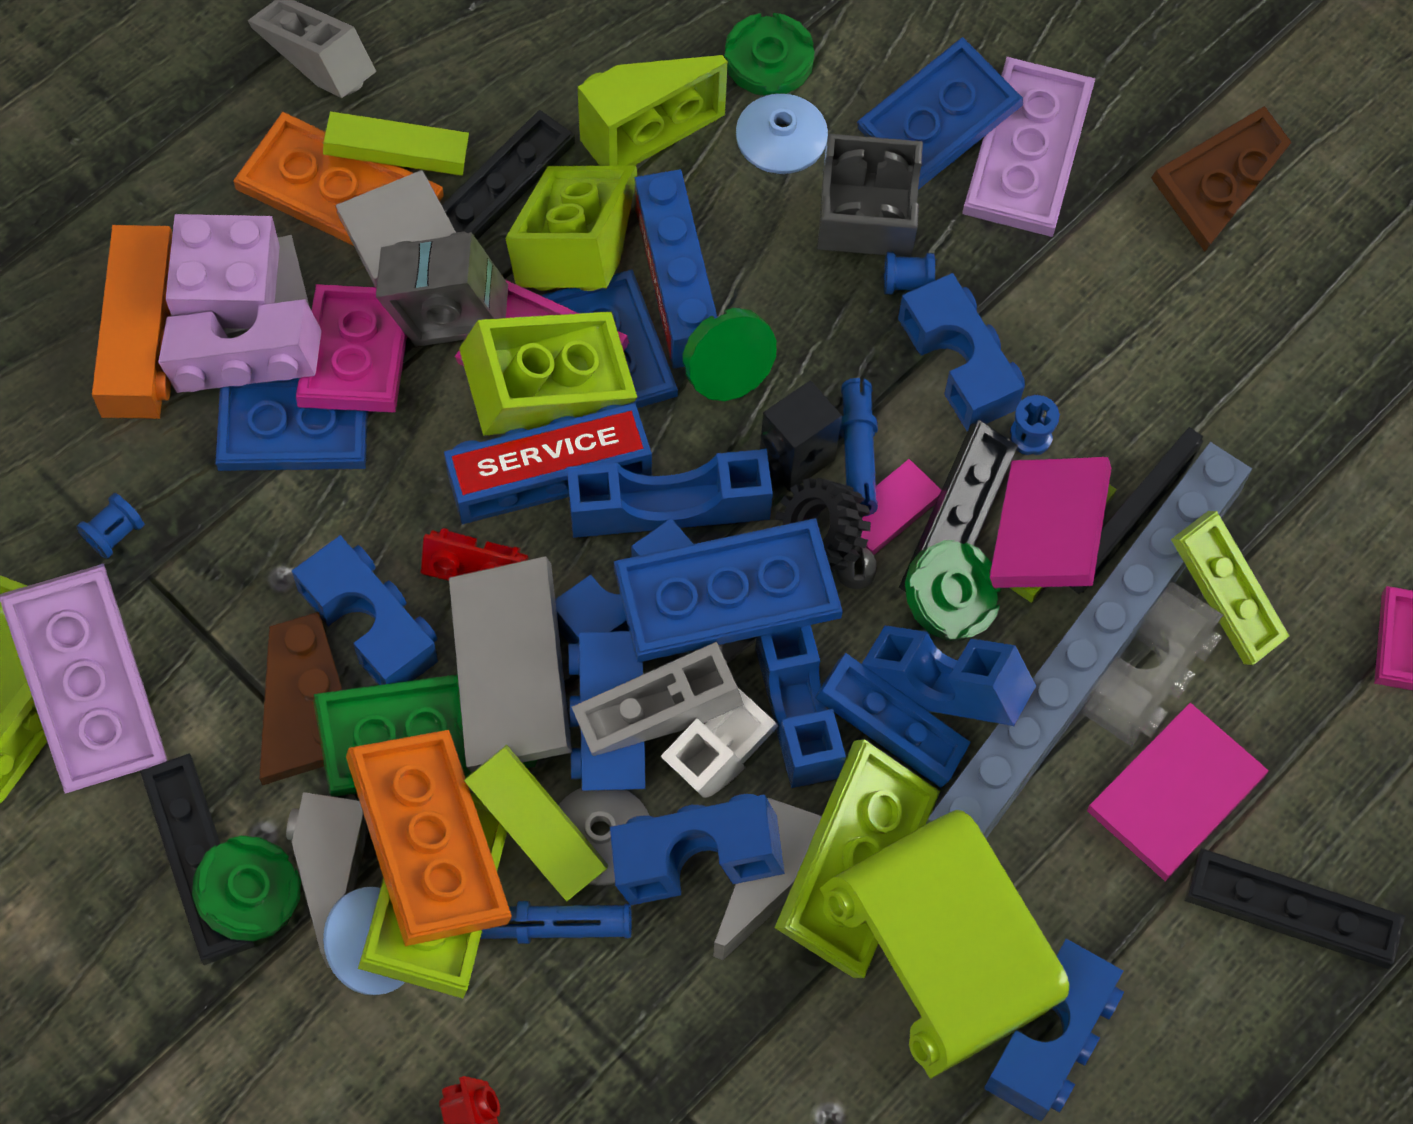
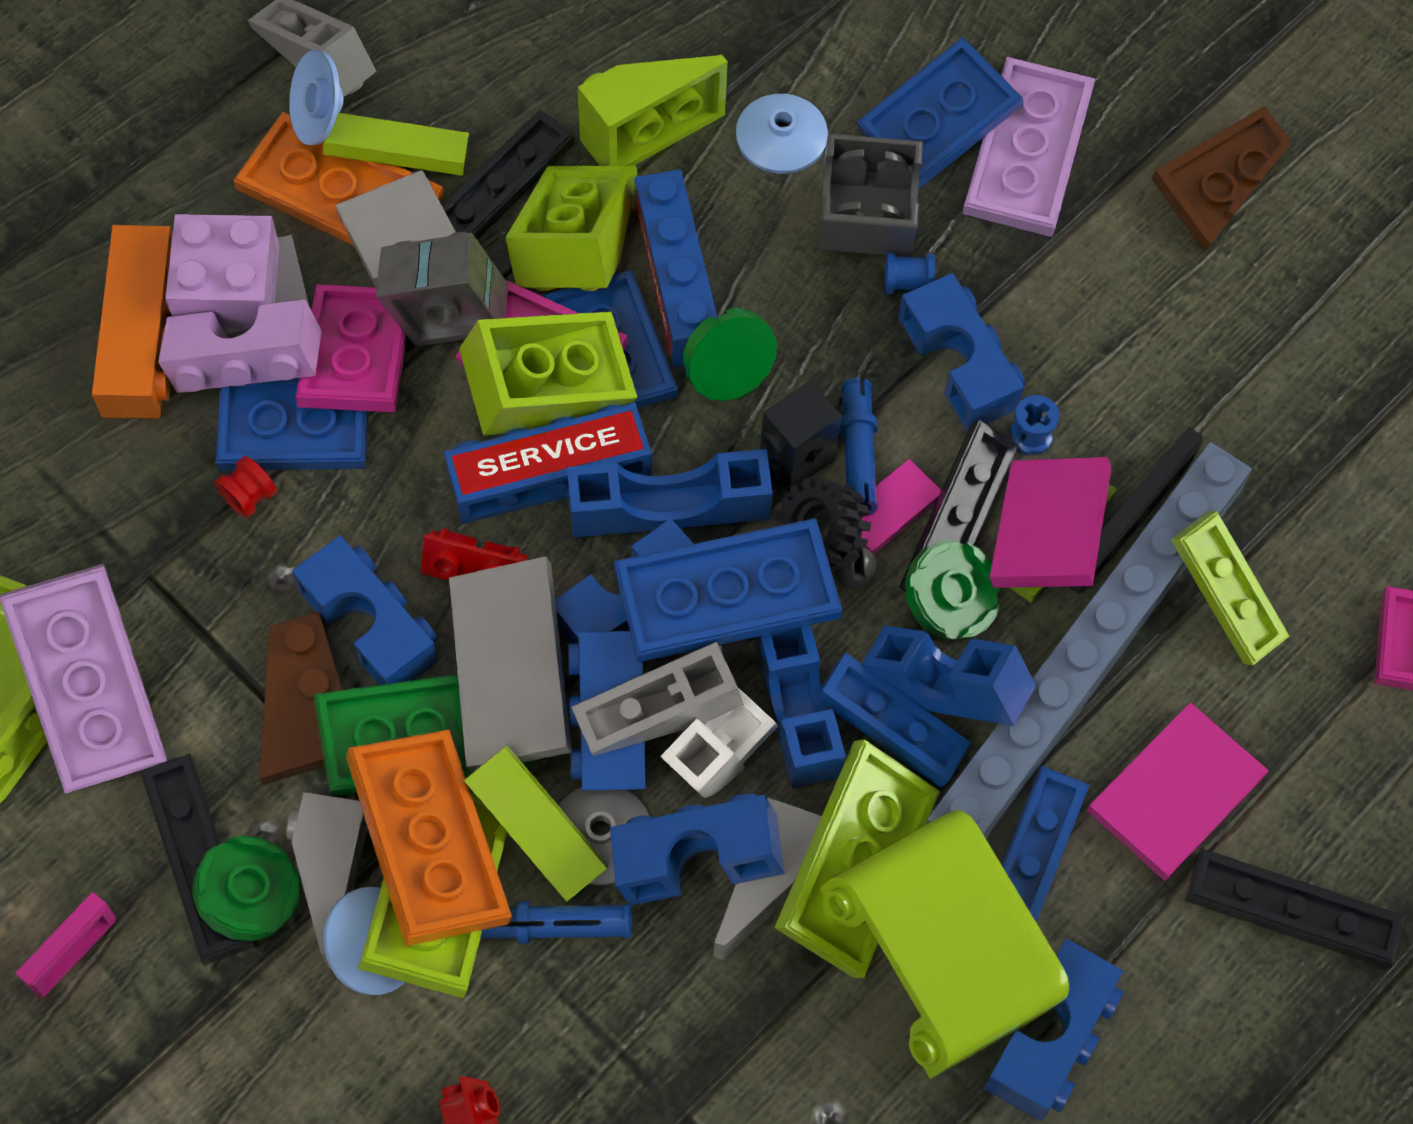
(66, 945): none -> dark pink tile
(125, 521): blue bush -> none
(245, 487): none -> red wheel
(314, 97): none -> light blue dish
(769, 54): green tile -> none
(1042, 835): none -> blue tile
(1130, 698): clear arch -> none

